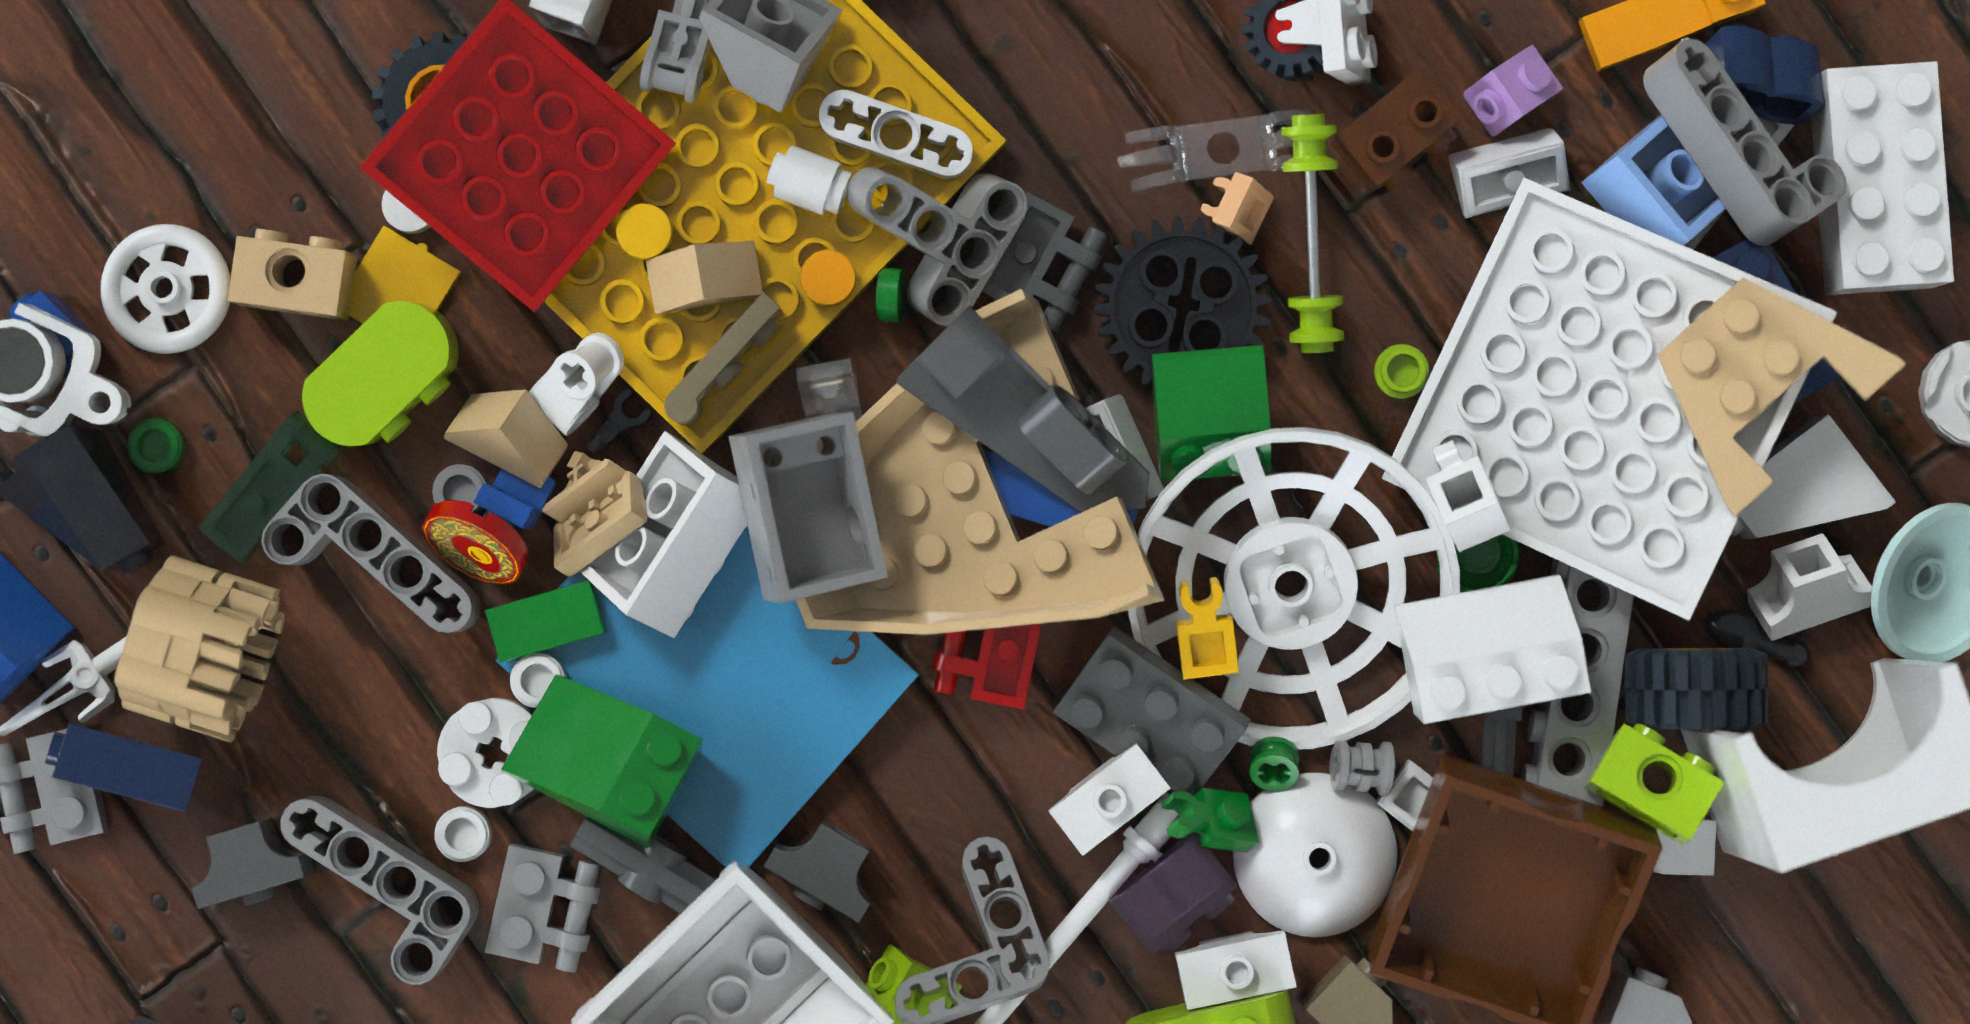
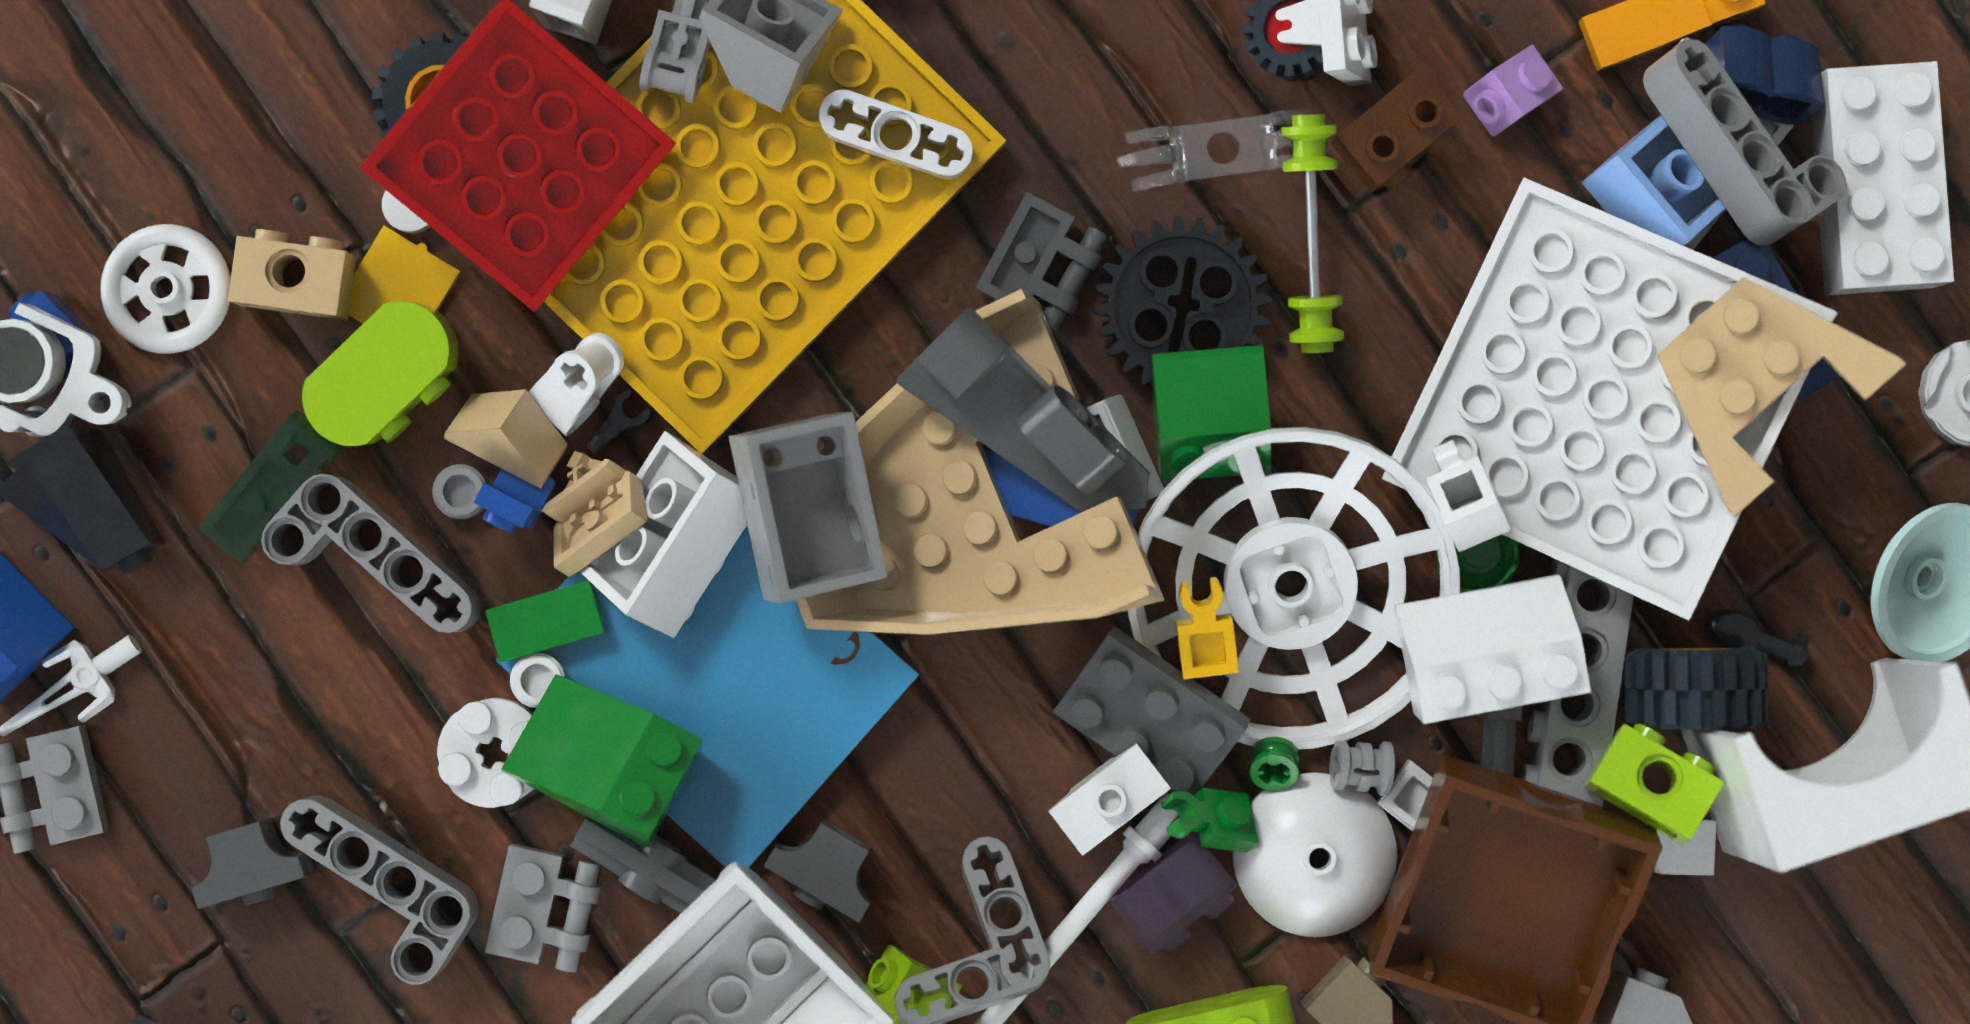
(123, 766): dark blue brick -> none
(156, 446): green tile -> none
(189, 640): tan piece -> none
(463, 833): white tile -> none
(475, 545): tile -> none
(644, 231): yellow tile -> none
(704, 276): tan slope -> none
(722, 362): dark tan plate -> none
(809, 180): white brick -> none
(827, 278): light orange tile -> none
(829, 390): clear slope -> none
(891, 295): green tile -> none
(945, 234): light grey beam -> none
(1002, 666): red plate -> none
(1235, 968): white brick -> none
(1241, 206): light nougat tile -> none
(1401, 371): lime plate -> none
(1493, 172): white slope -> none
(1808, 588): white brick -> none
(1815, 482): white slope -> none

